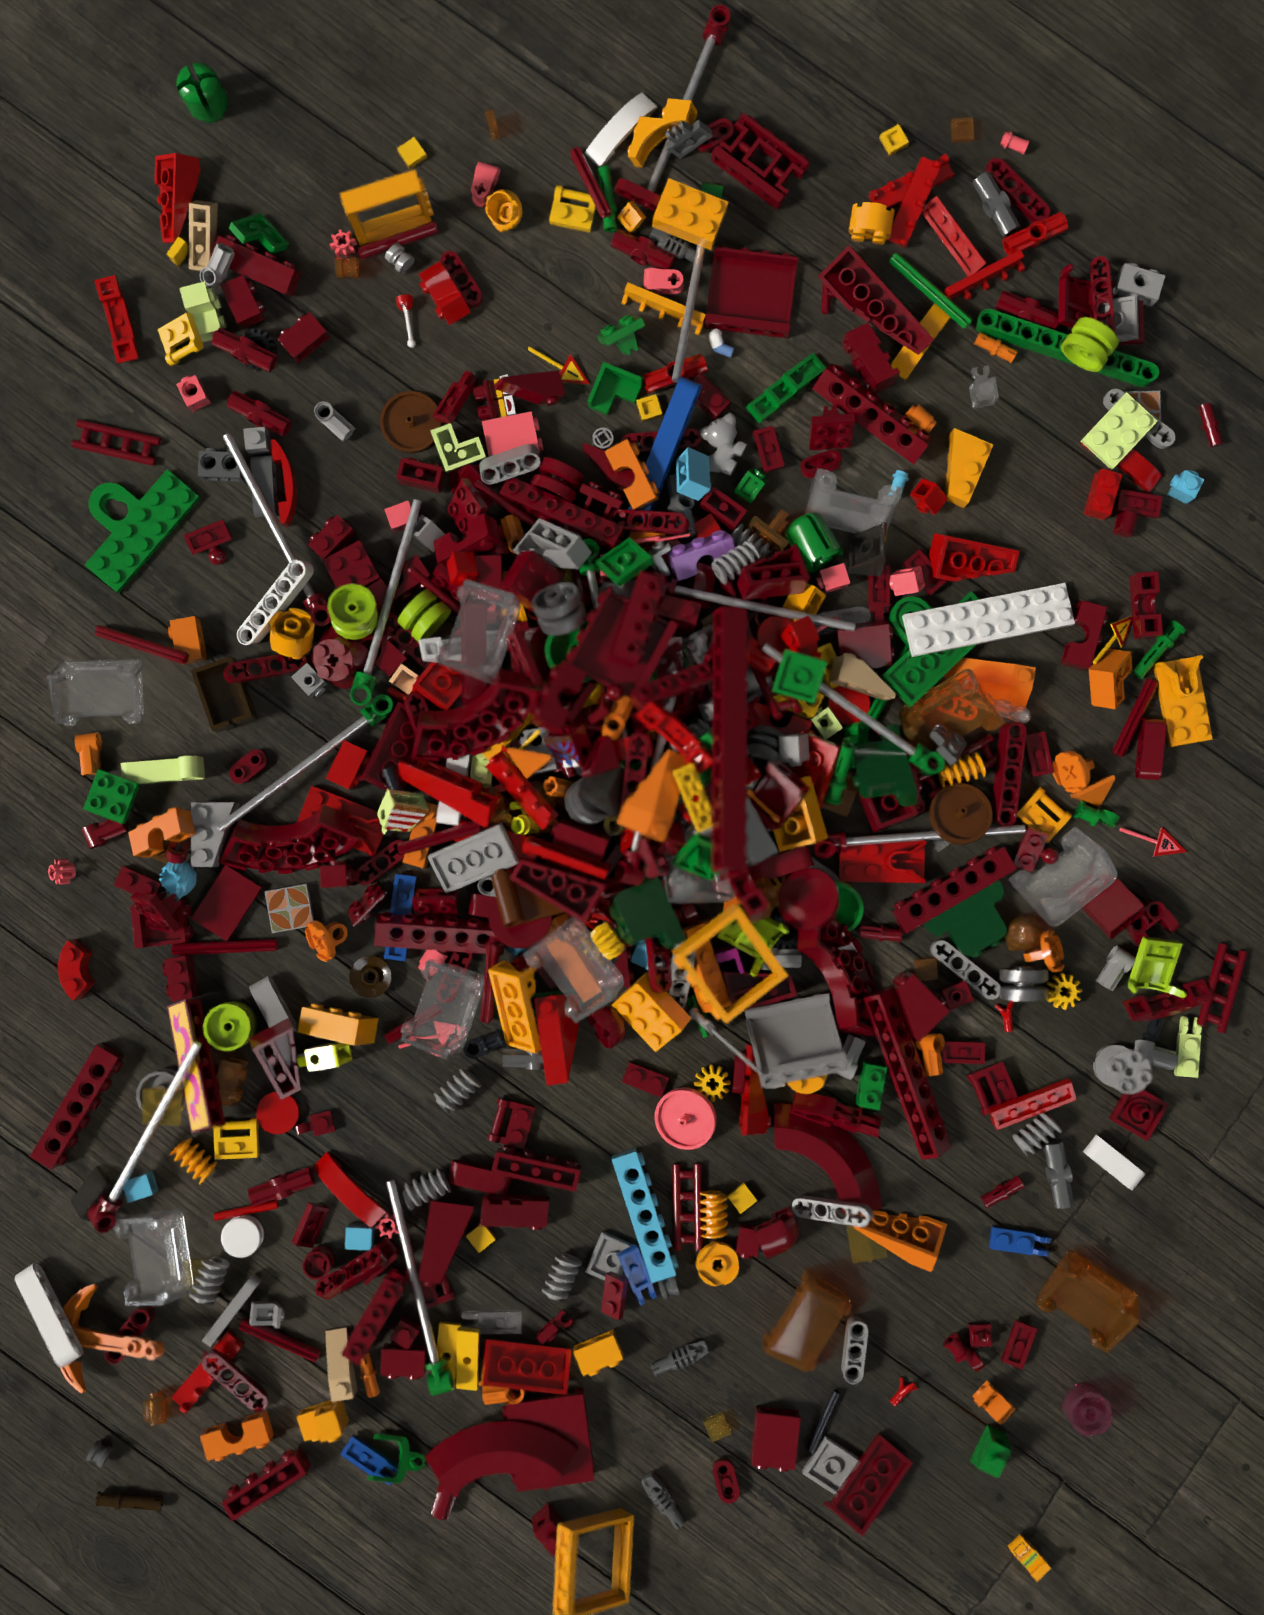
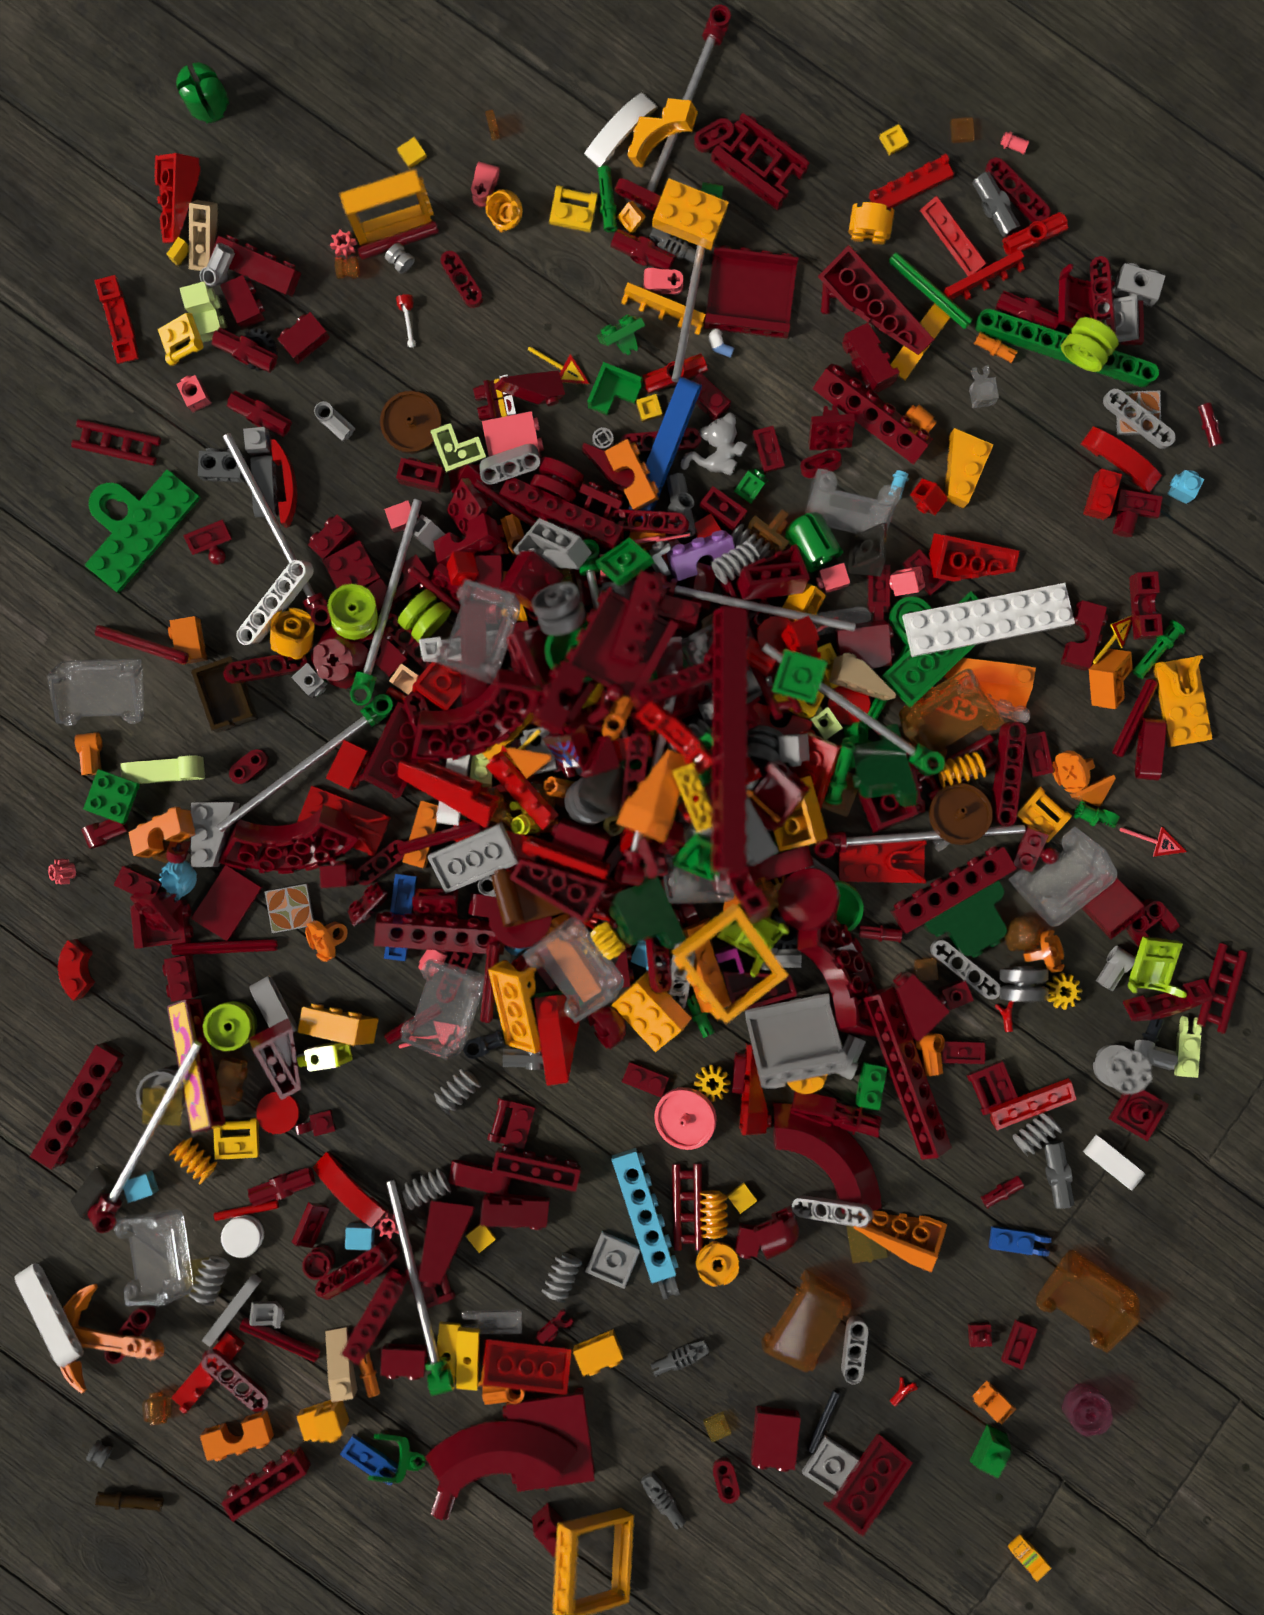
(259, 228): green plate -> none
(359, 976): dark brown dish -> none
(392, 778): black pin -> none
(401, 811): torso -> none
(405, 1331): dark red brick -> none
(444, 293): red brick -> none
(455, 398): dark red hinge -> none
(590, 182): dark red axle -> none
(614, 1295): dark red plate -> none
(636, 1272): blue hinge -> none
(687, 137): dark grey hinge -> none
(693, 474): medium azure brick -> none
(711, 1029): light grey sword -> none
(786, 388): green slope -> none
(914, 201): red hinge -> none
(949, 743): dark grey hinge -> none
(962, 1352): dark red connector -> none
(1119, 431): yellowish green plate -> none

